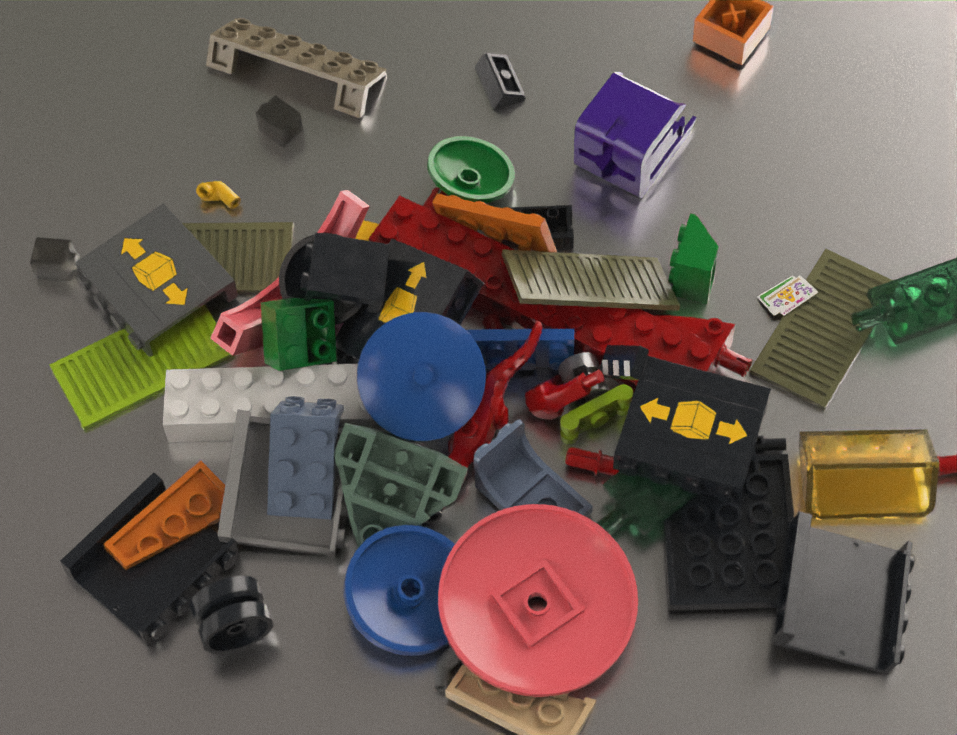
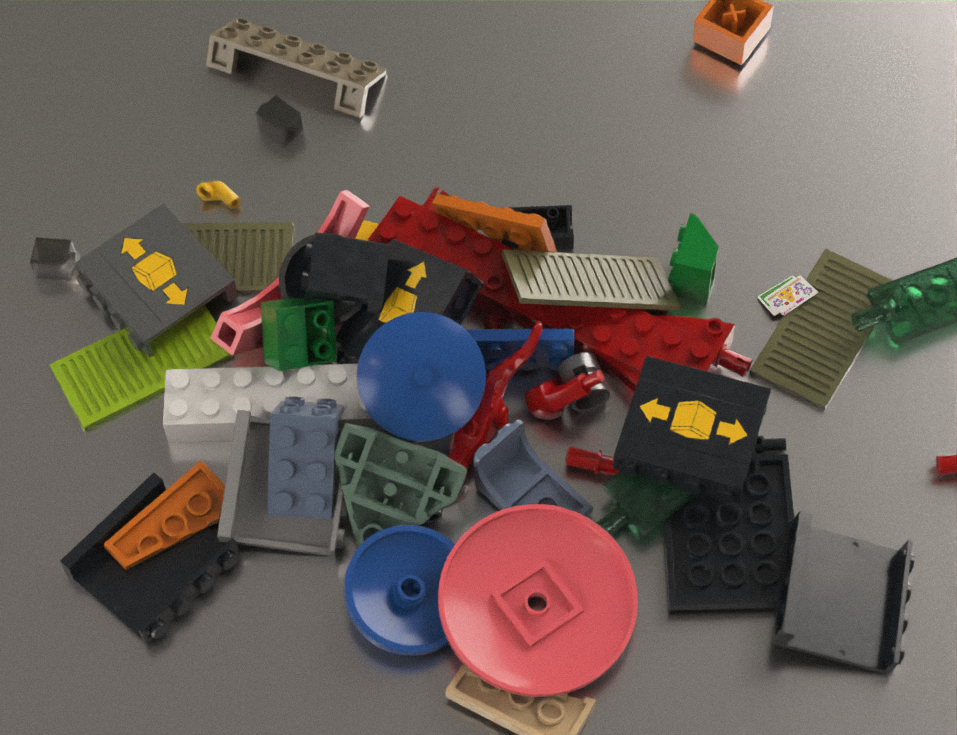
(231, 614): black wheel -> none
(444, 667): dark grey arm -> none
(470, 169): green dish -> none
(499, 80): black slope -> none
(595, 413): lime plate -> none
(623, 362): black tile -> none
(629, 134): dark purple piece -> none
(868, 473): clear yellow windscreen -> none

